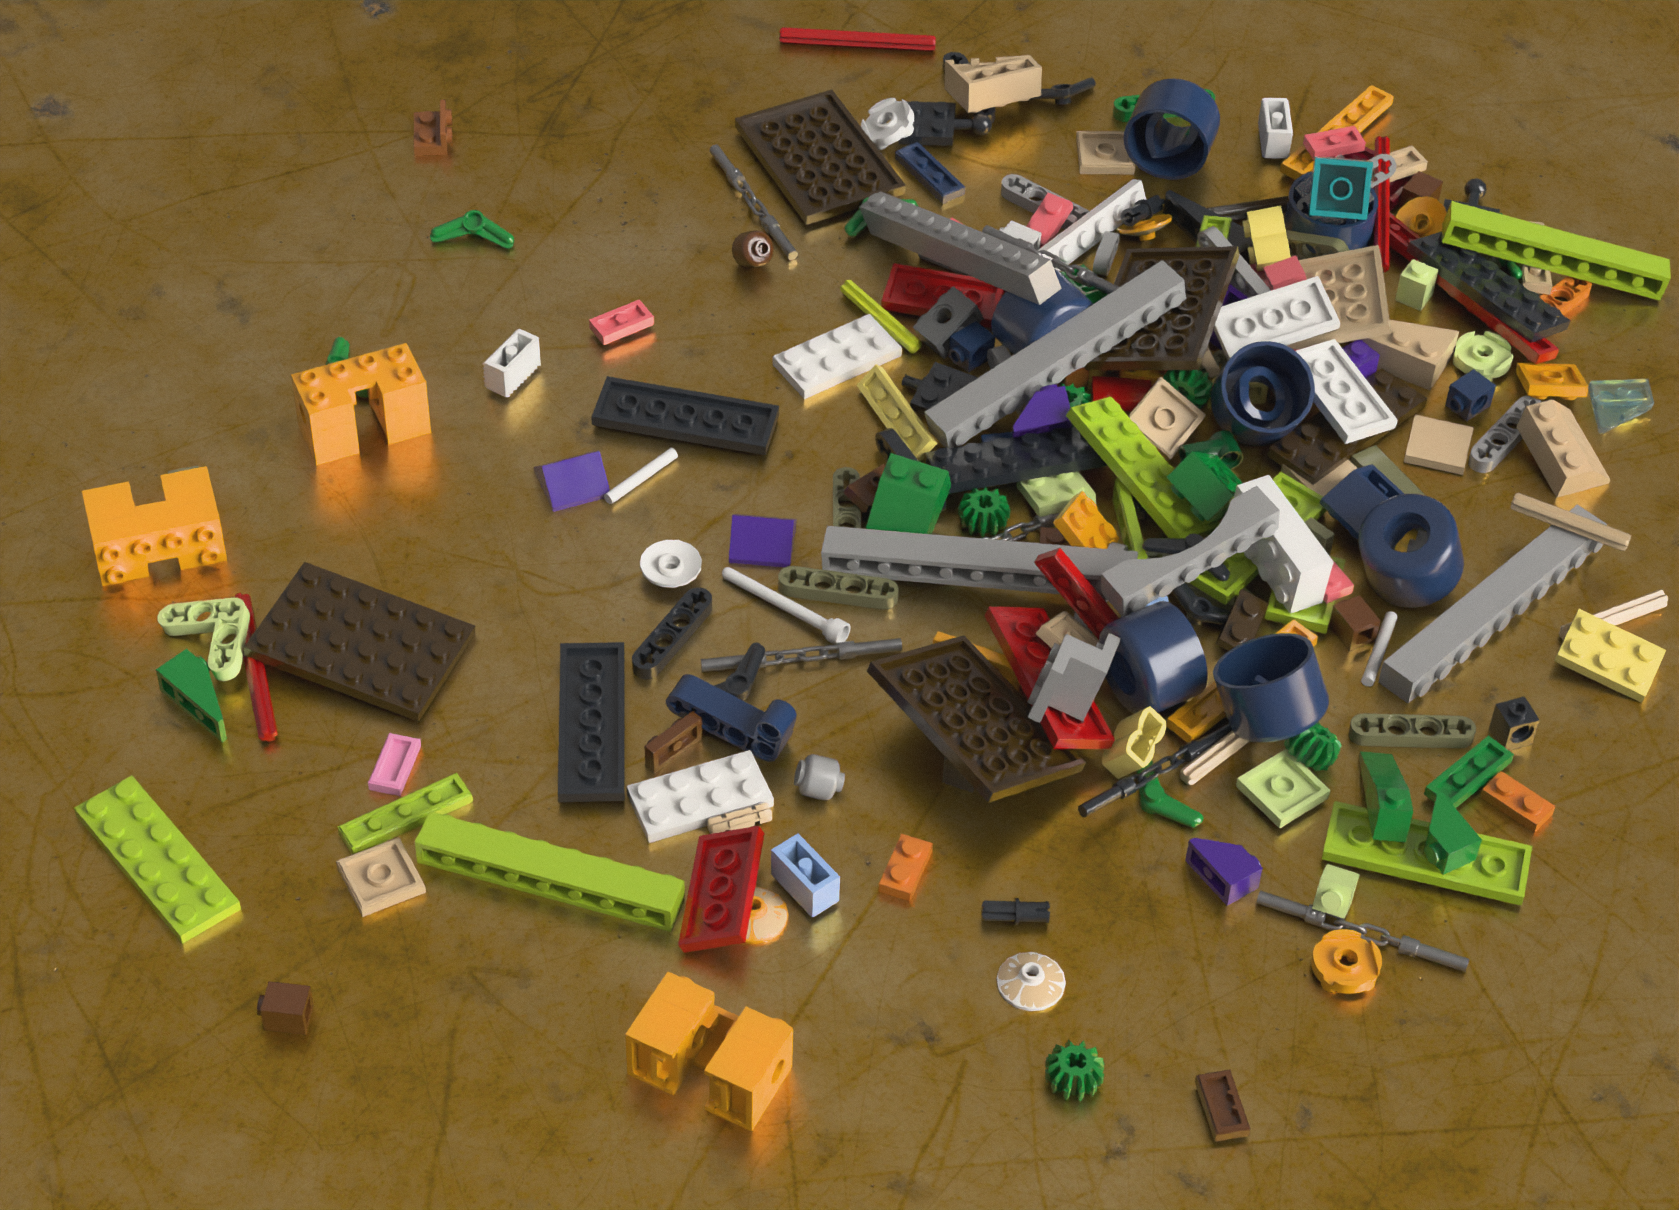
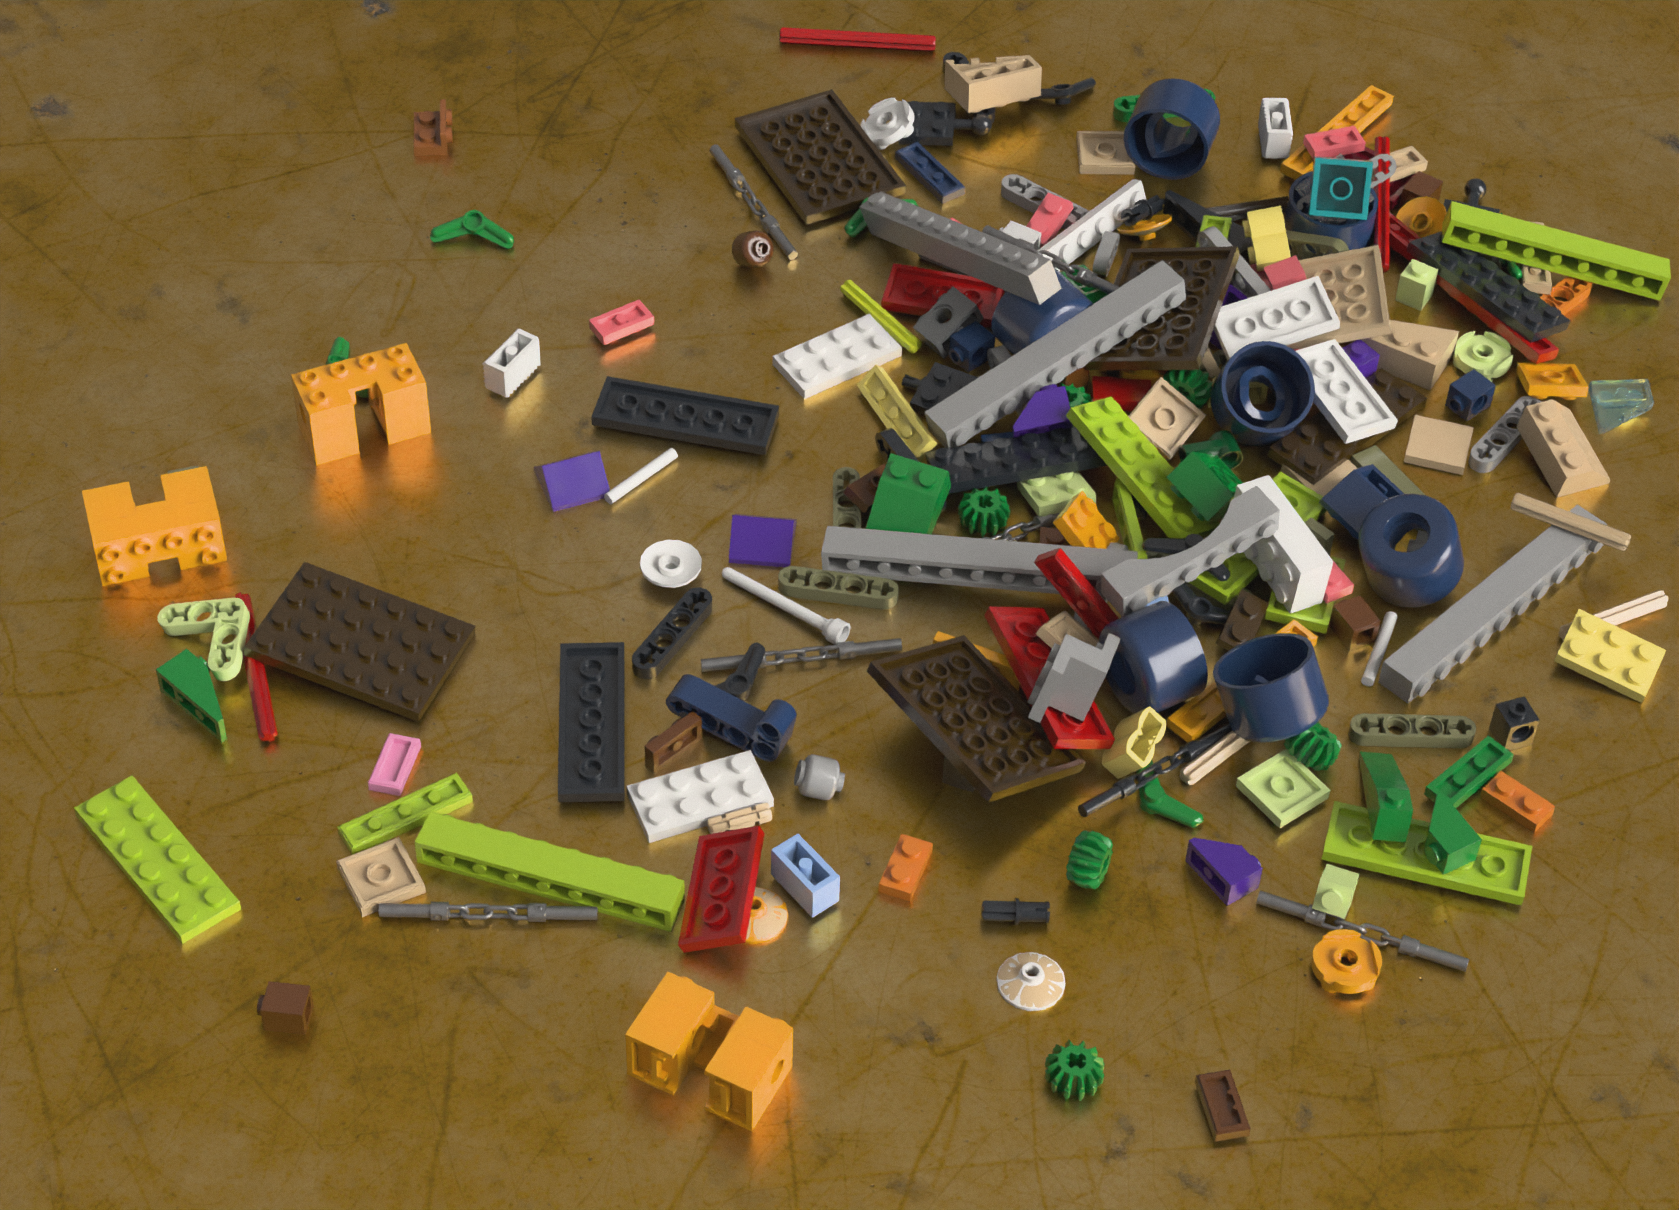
(535, 911): none -> flat silver piece
(1089, 859): none -> green gear

